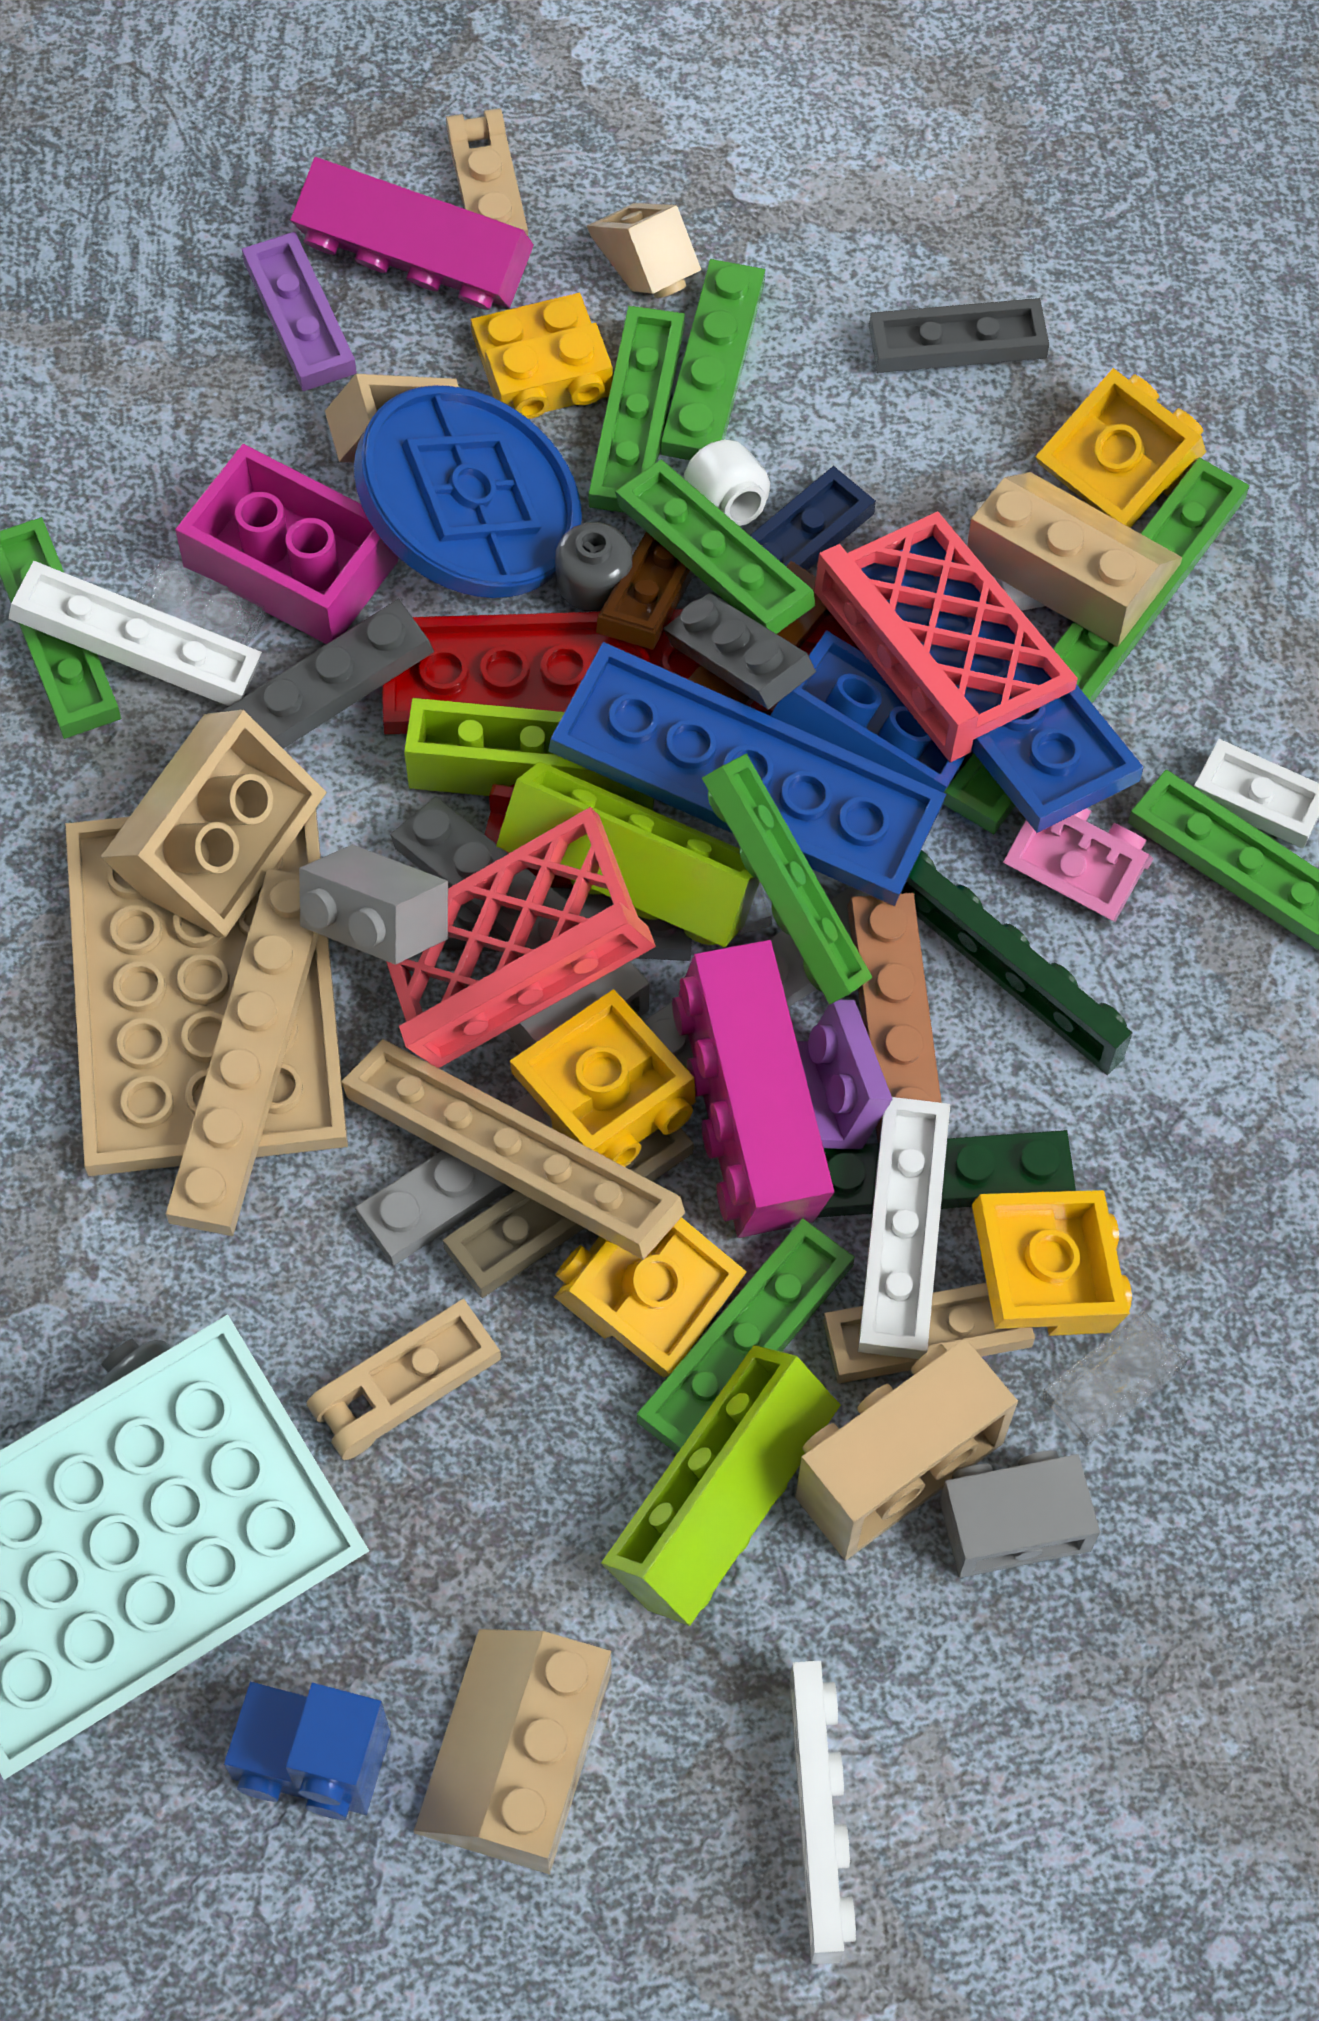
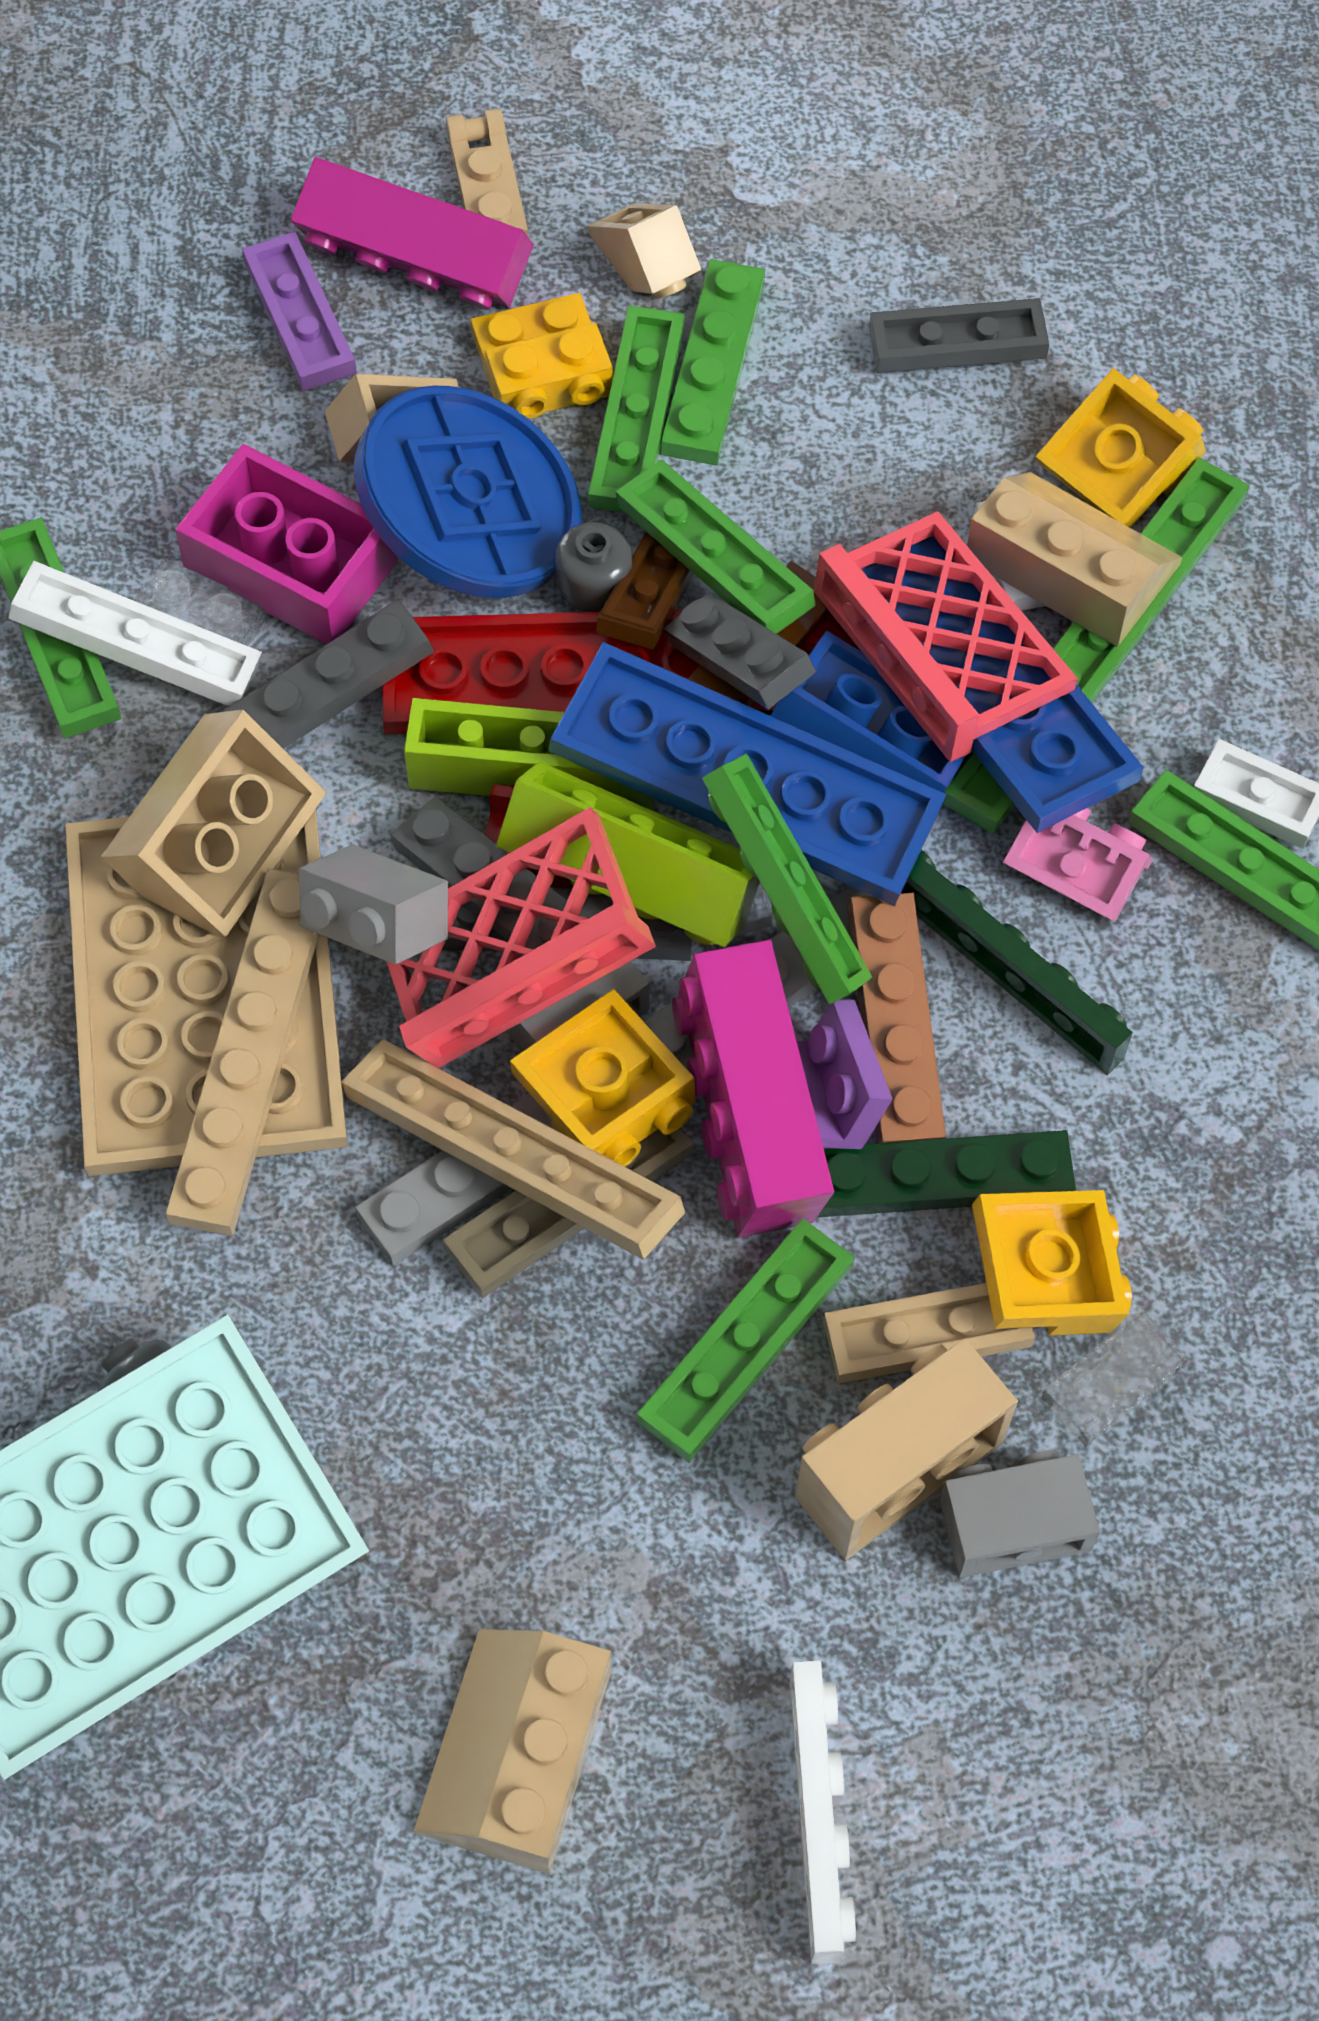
(309, 1747): blue brick -> none
(404, 1378): tan plate -> none
(650, 1303): yellow plate -> none
(720, 1485): lime brick -> none
(730, 479): white head -> none
(816, 519): dark blue plate -> none
(904, 1229): white plate -> none

